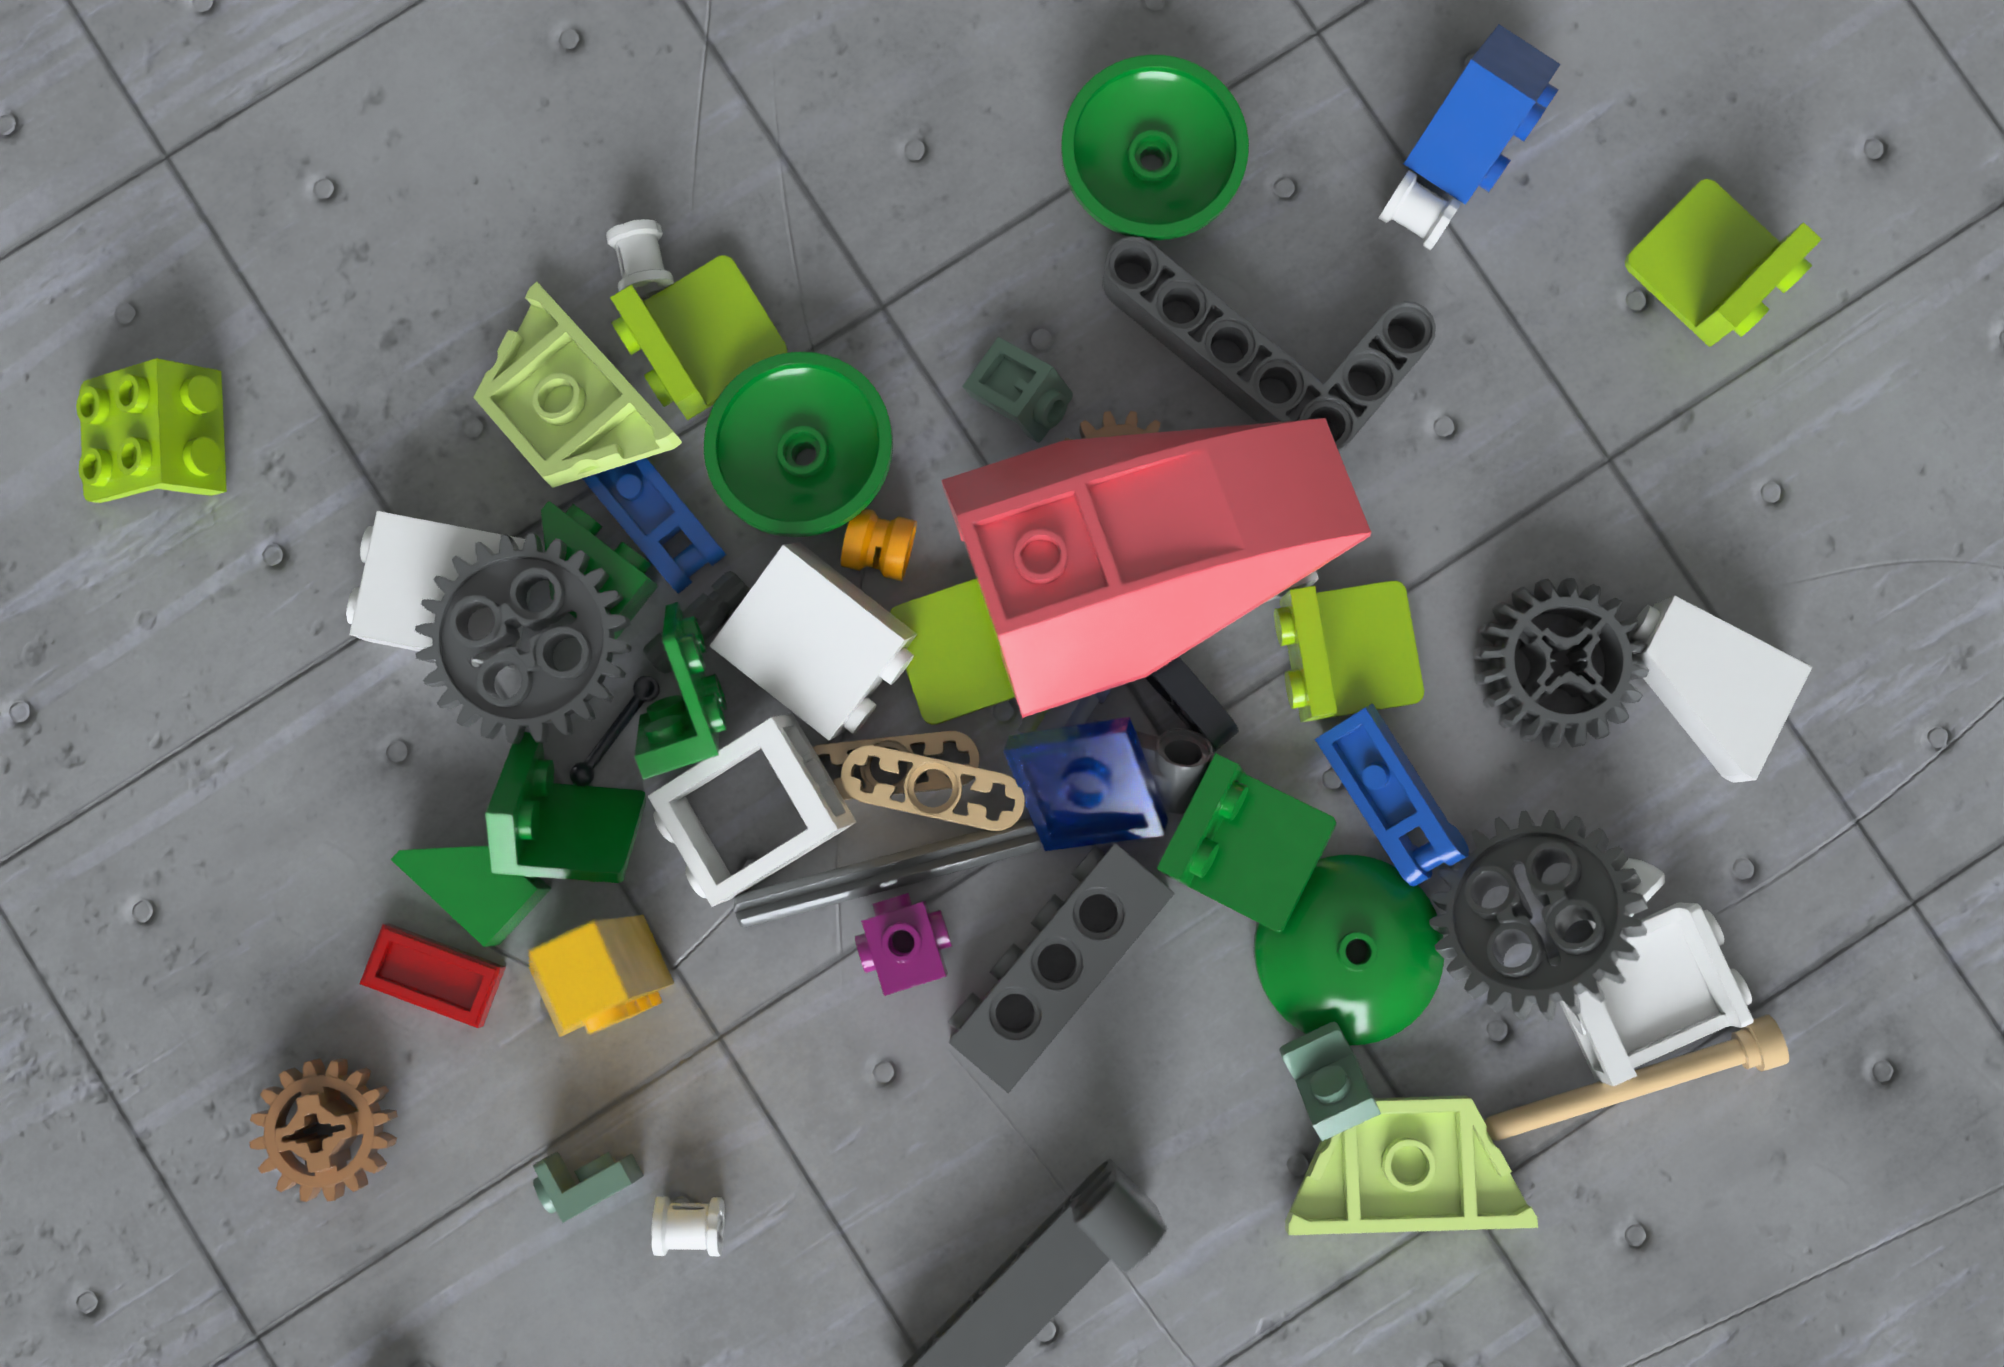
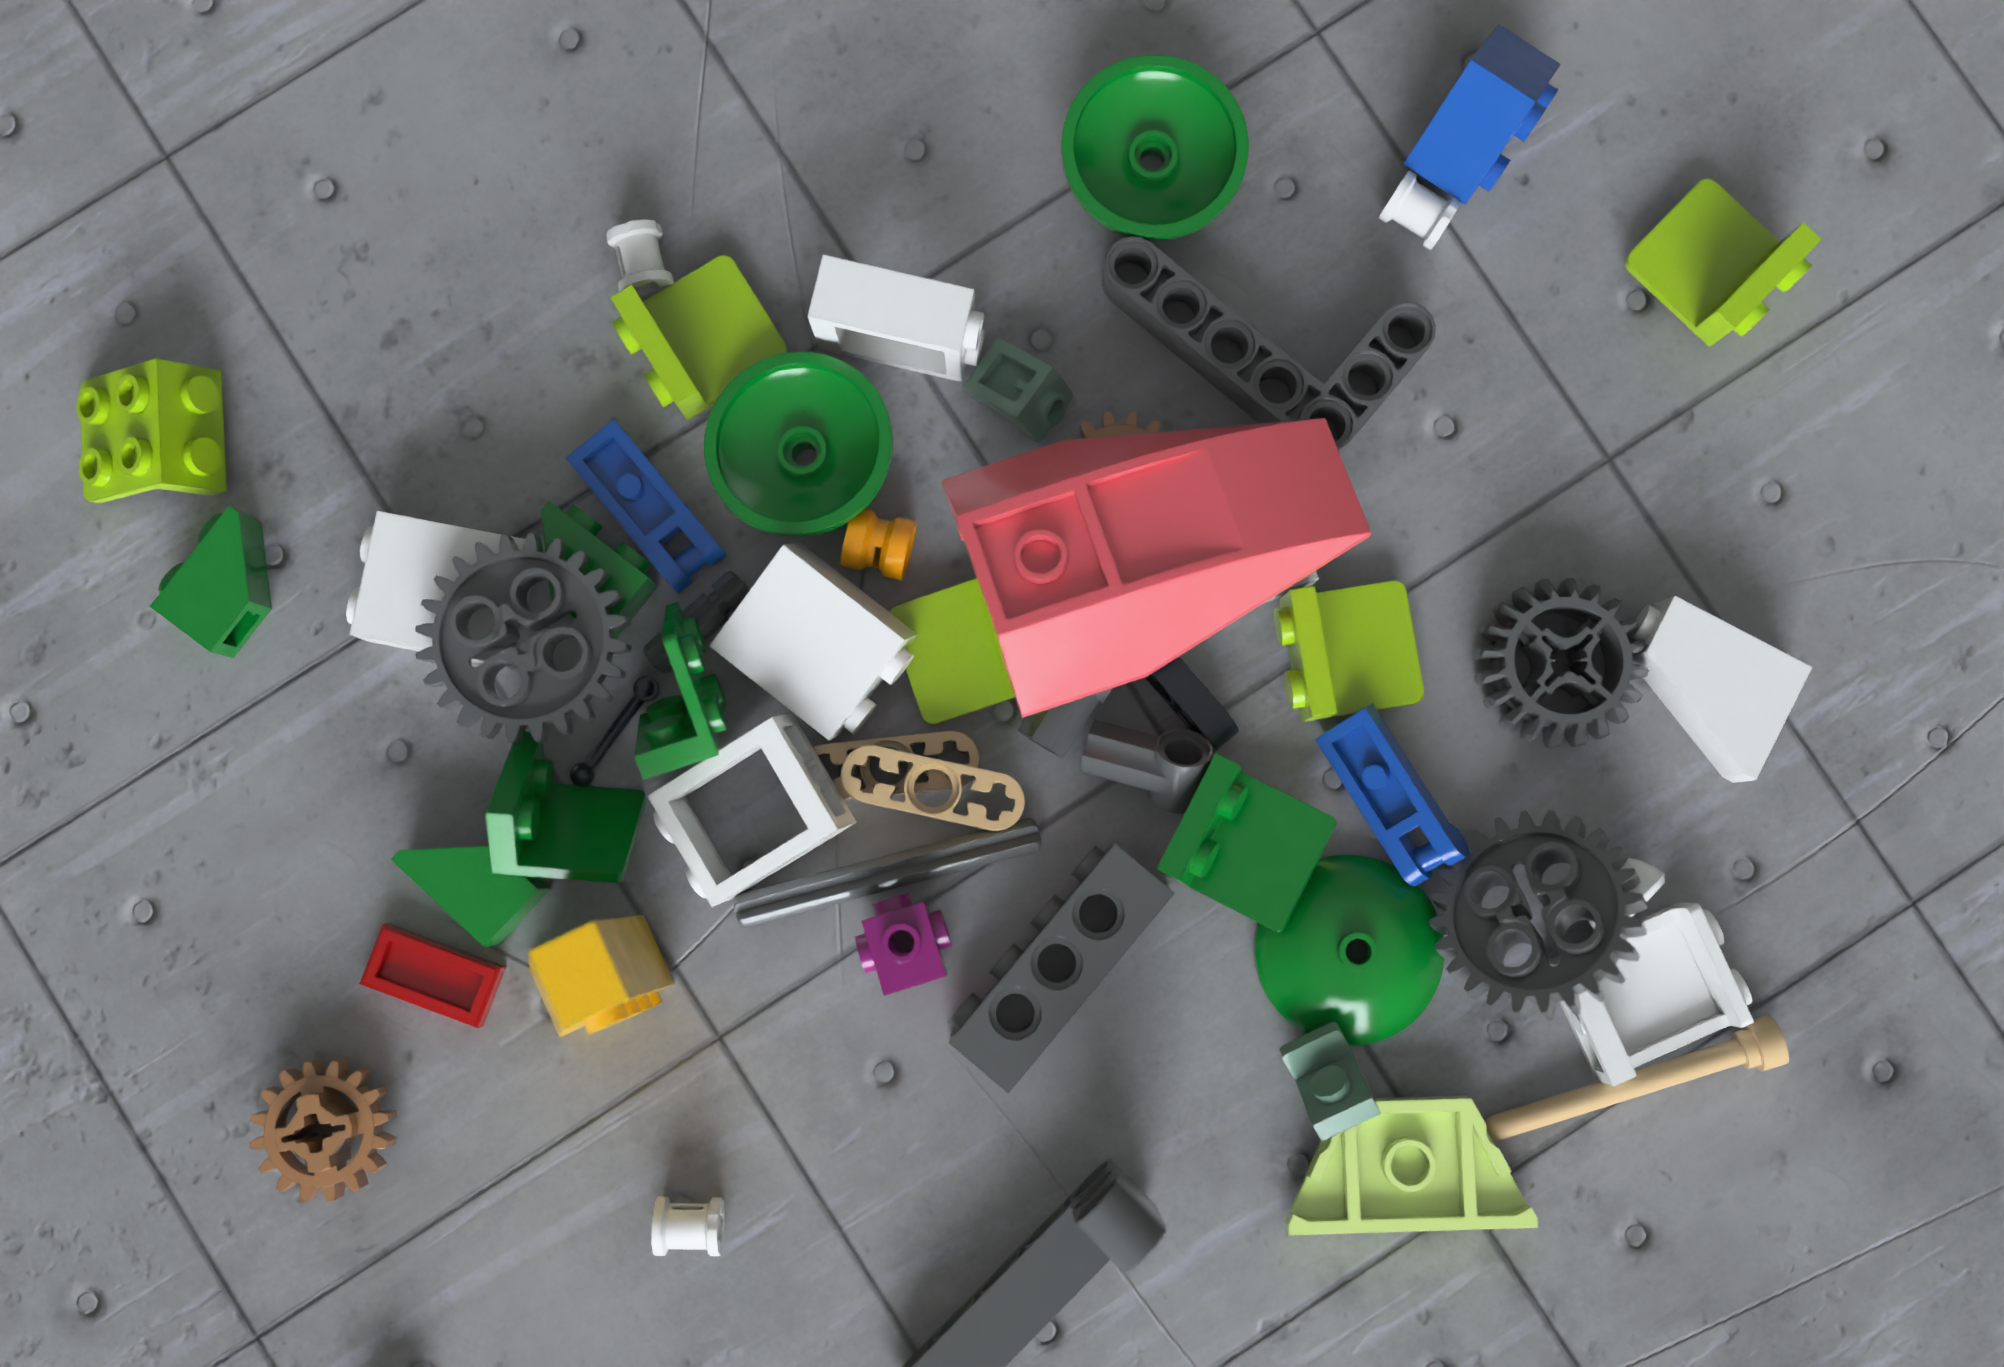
(221, 586): none -> green slope
(567, 400): yellowish green wing -> none
(597, 1182): sand green bracket -> none
(895, 318): none -> white window
(1086, 784): clear blue plate -> none

